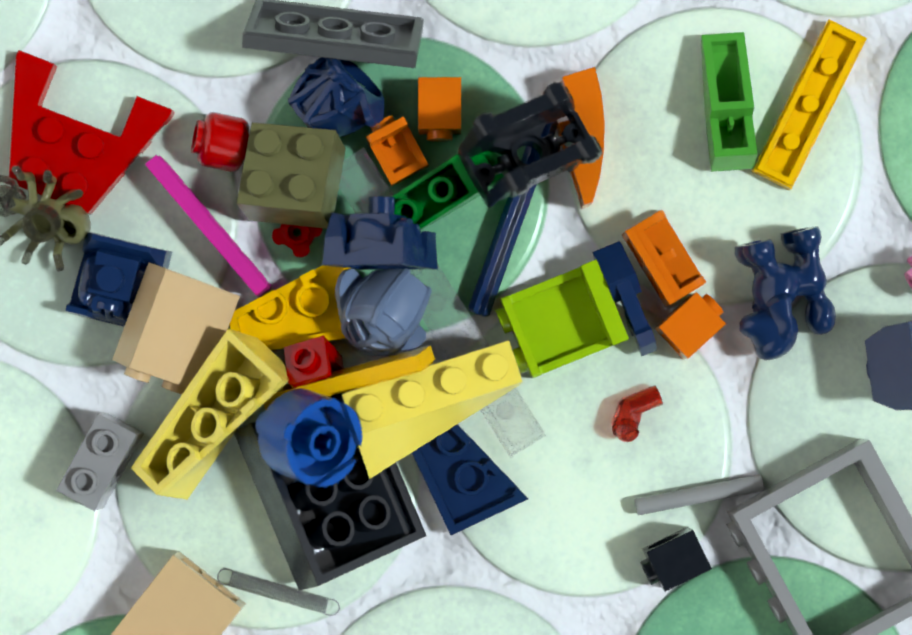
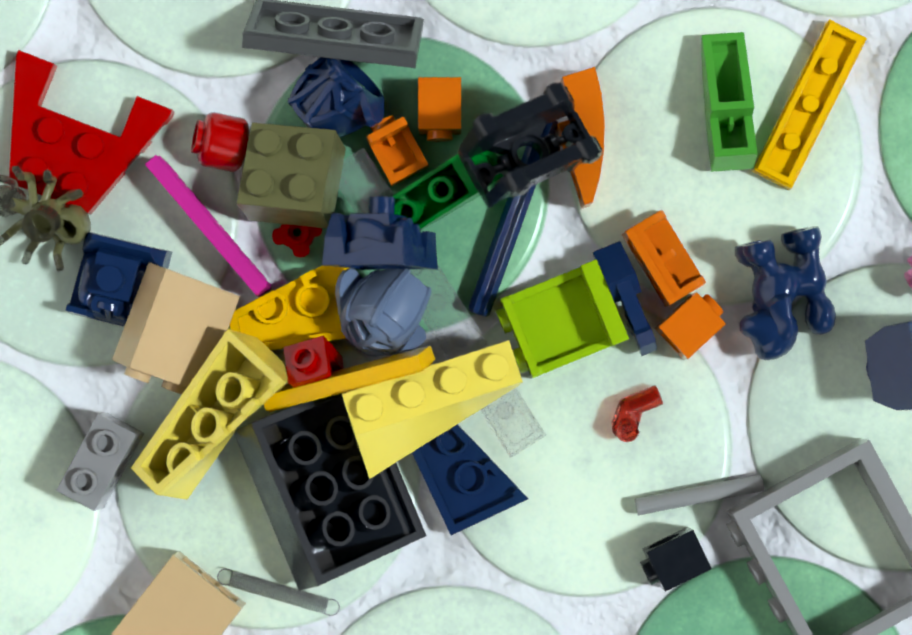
(309, 437): blue brick -> none

